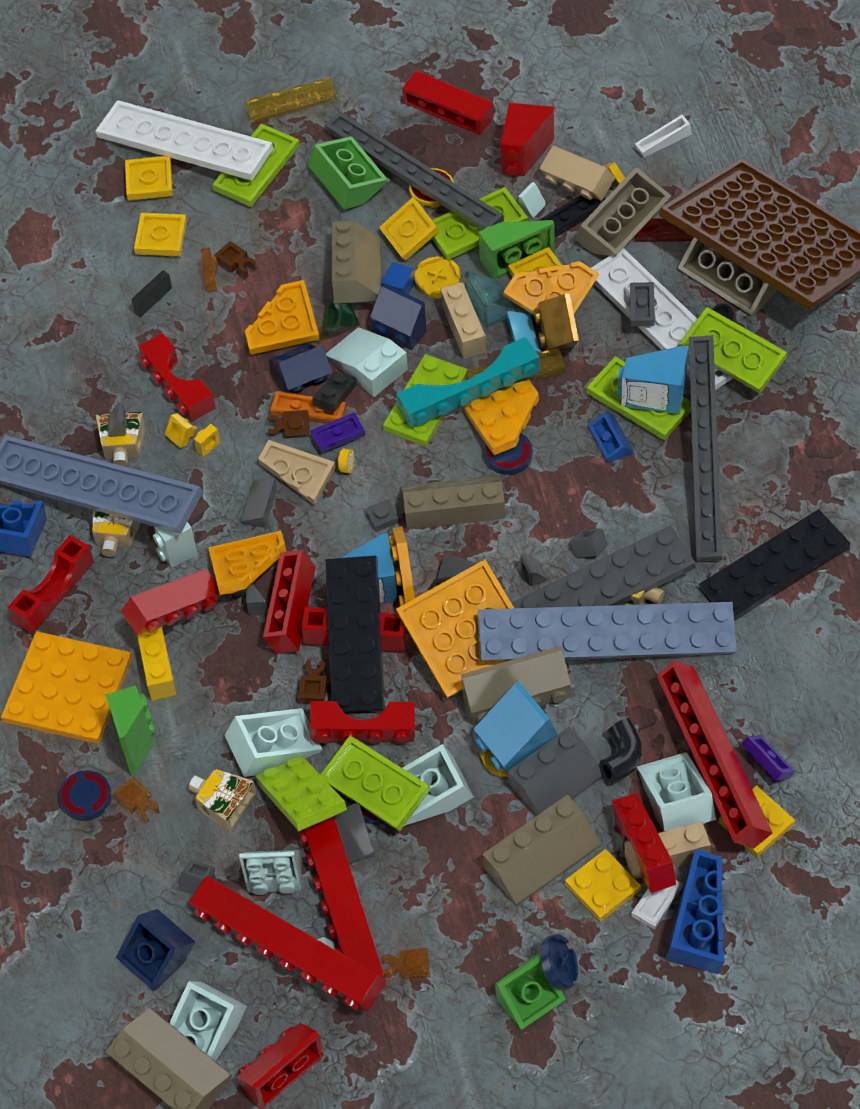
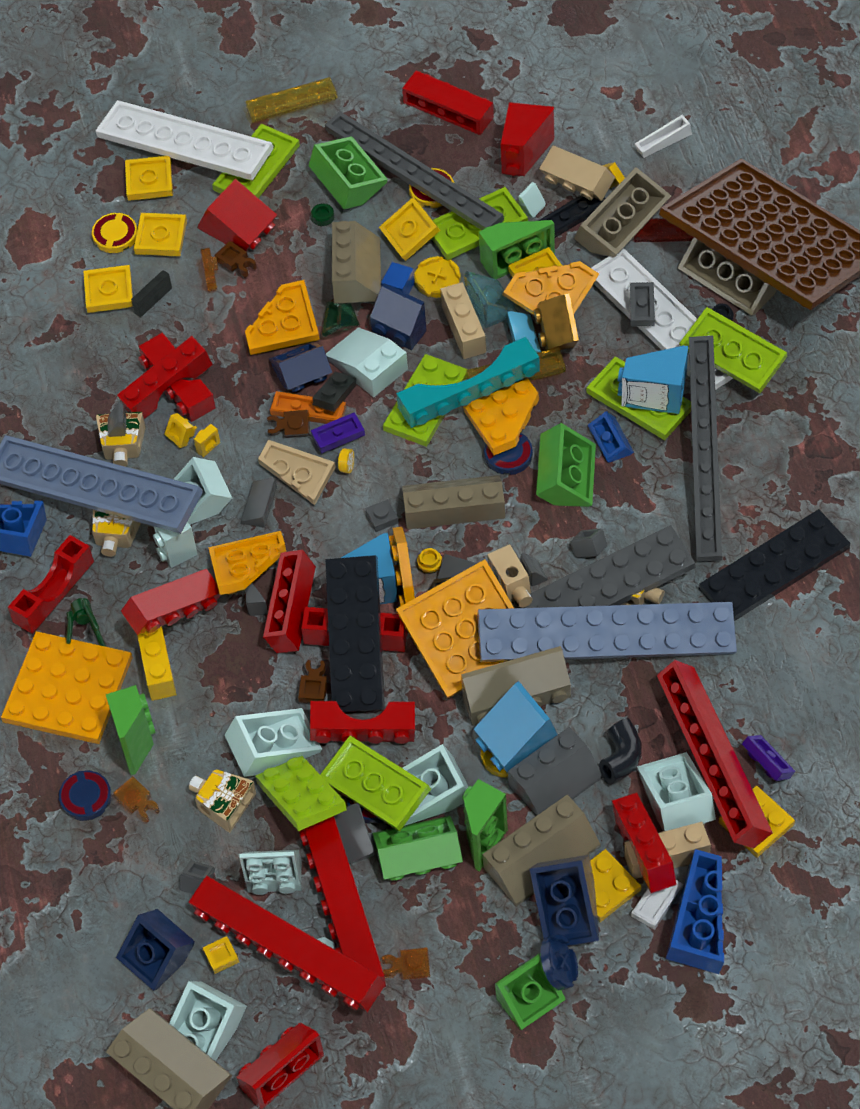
(82, 614): none -> dark green plant
(108, 288): none -> yellow plate
(114, 232): none -> yellow tile
(185, 361): none -> red arch
(215, 491): none -> light aqua slope
(220, 954): none -> yellow plate
(238, 217): none -> red slope
(322, 214): none -> dark green tile
(418, 848): none -> bright green slope
(429, 560): none -> yellow plate
(484, 819): none -> bright green slope
(516, 583): none -> tan torso
(566, 467): none -> bright green slope
(566, 899): none -> dark blue slope

